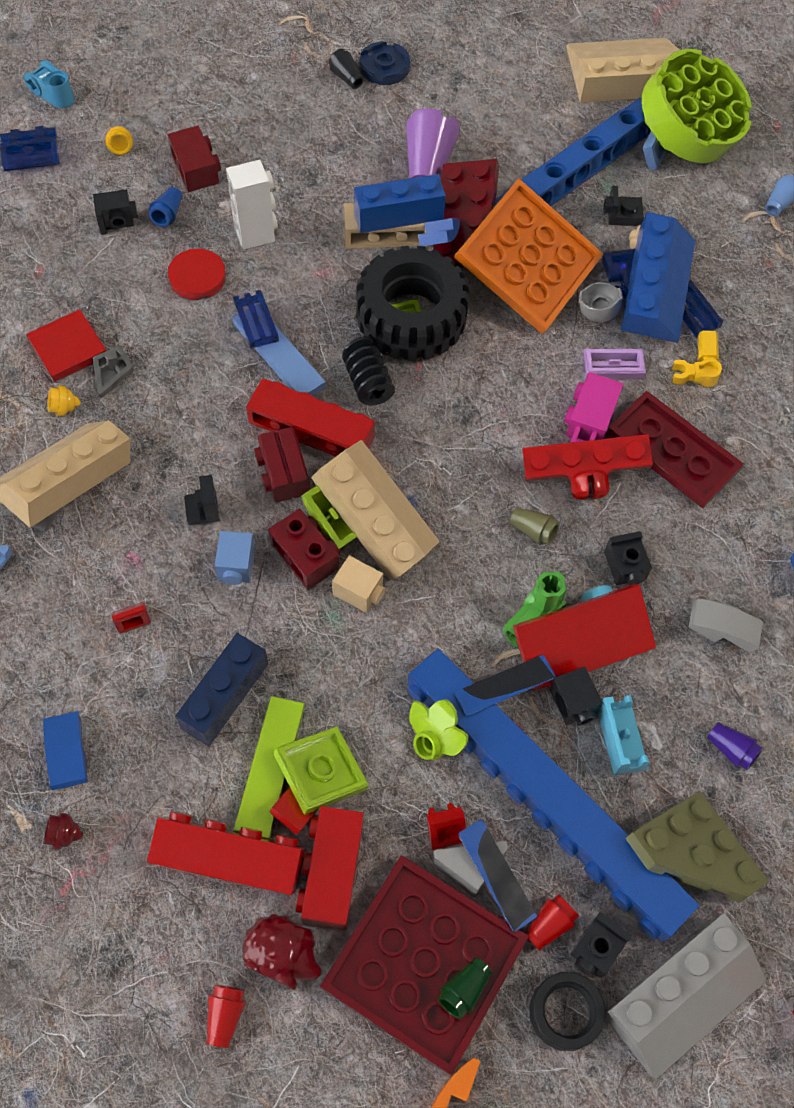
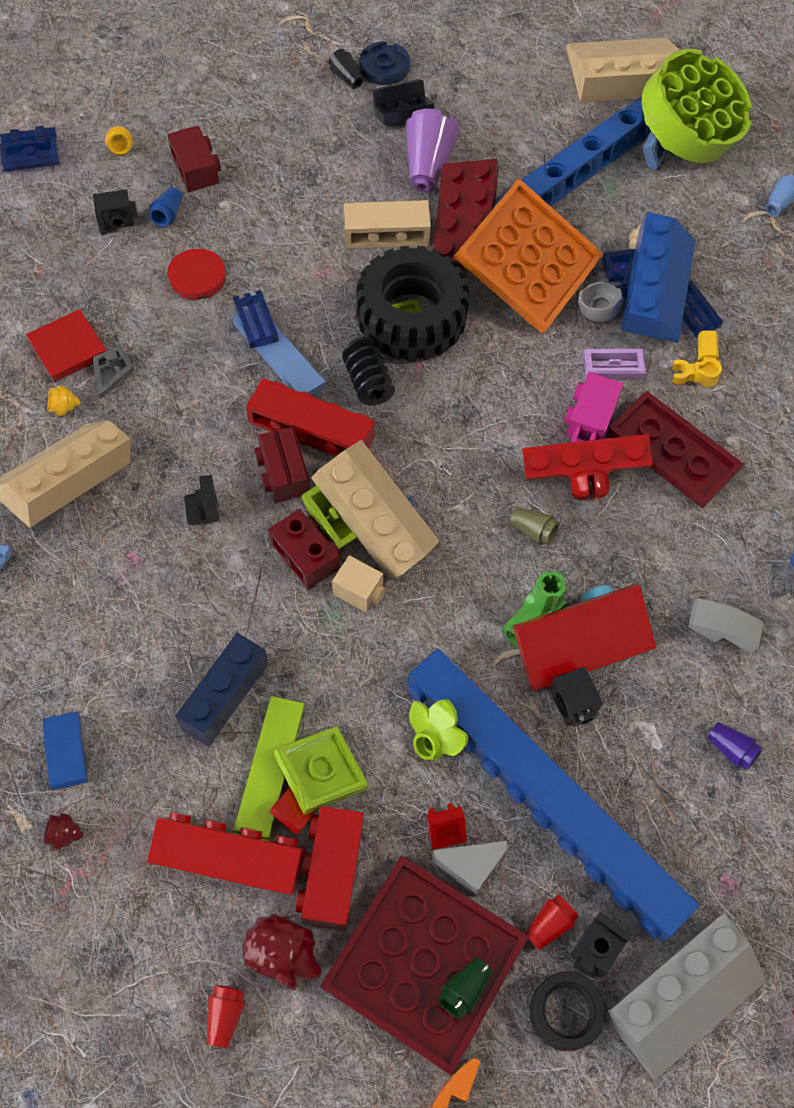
(50, 84): dark azure piece -> none
(131, 617): red slope -> none
(235, 557): medium blue brick -> none
(252, 203): white brick -> none
(399, 101): none -> black bracket
(399, 203): blue brick -> none
(439, 231): slope -> none
(497, 875): black sticker -> none
(504, 685): black sticker -> none
(619, 551): black brick -> none
(622, 736): medium azure hinge -> none
(623, 210): black bracket -> none
(698, 848): olive plate -> none

